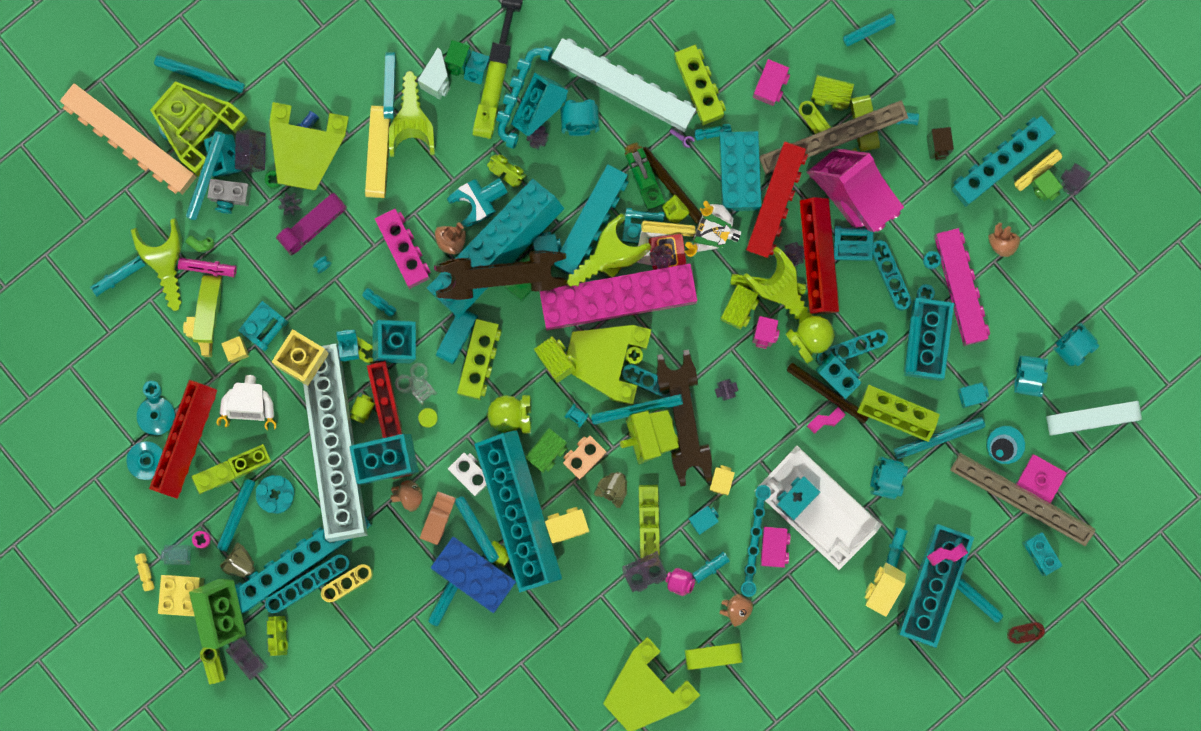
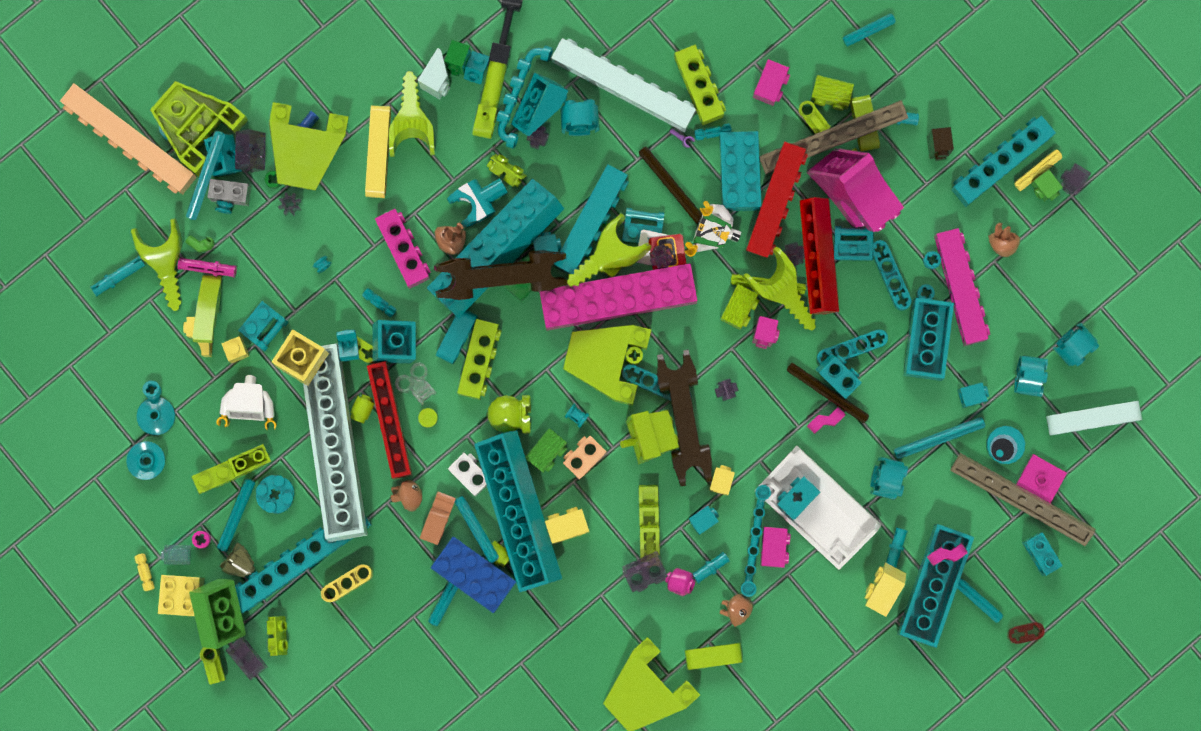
(183, 439): red brick -> none
(199, 74): teal axle -> none
(298, 585): teal beam -> none
(311, 224): magenta beam -> none
(383, 459): teal brick -> none
(389, 85): beam -> none
(555, 359): lime brick -> none
(613, 488): olive brick -> none
(638, 408): teal axle -> none
(644, 176): green plate -> none
(668, 228): light yellow axle -> none
(675, 210): lime slope -> none
(813, 336): lime tile -> none
(898, 413): lime brick -> none
(913, 344): teal axle -> none

